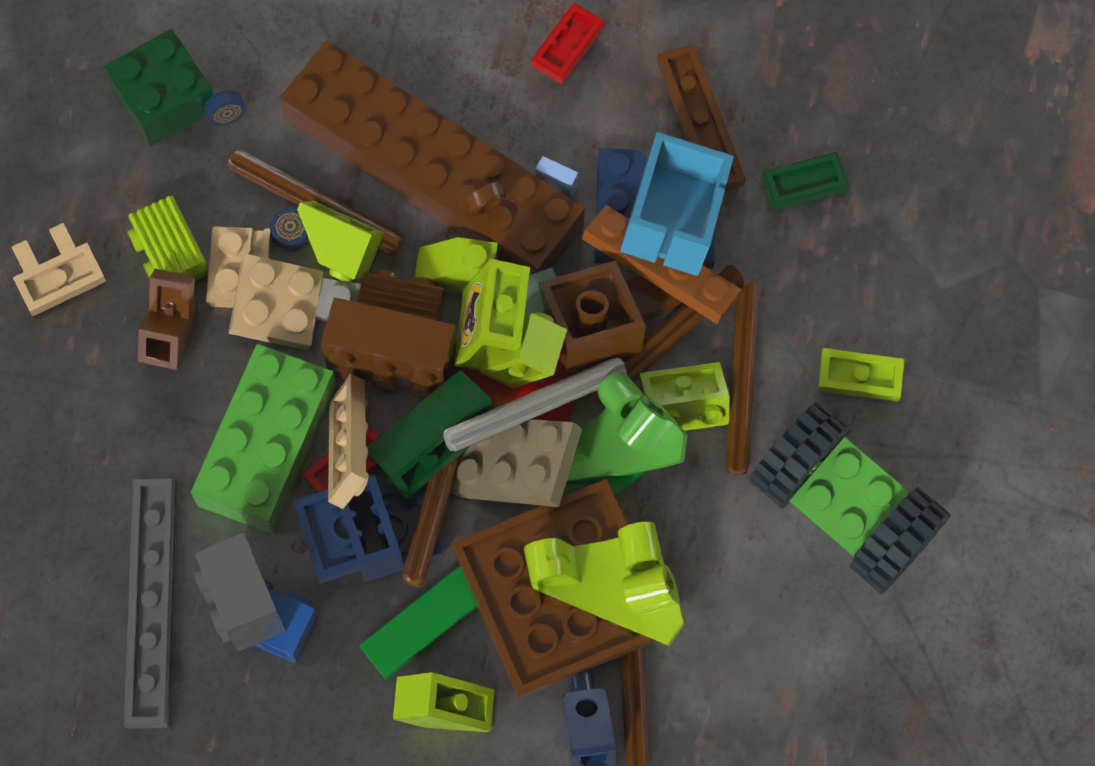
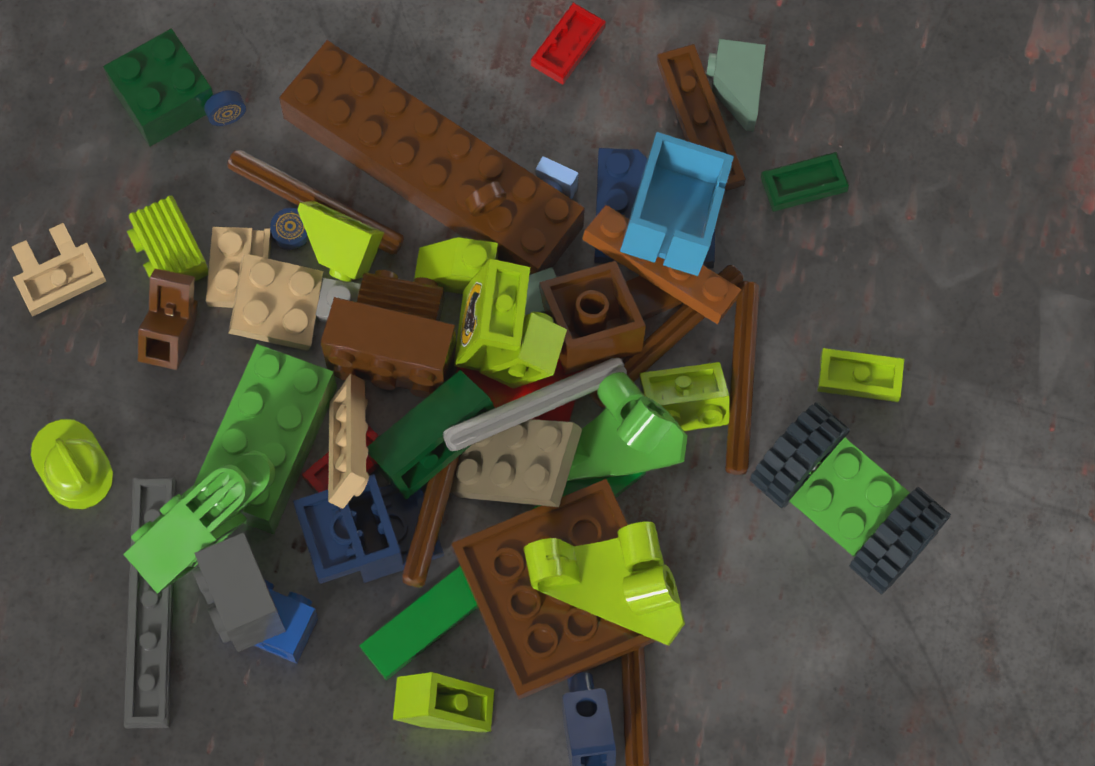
(71, 464): none -> lime piece
(198, 519): none -> bright green brick
(738, 78): none -> sand green slope

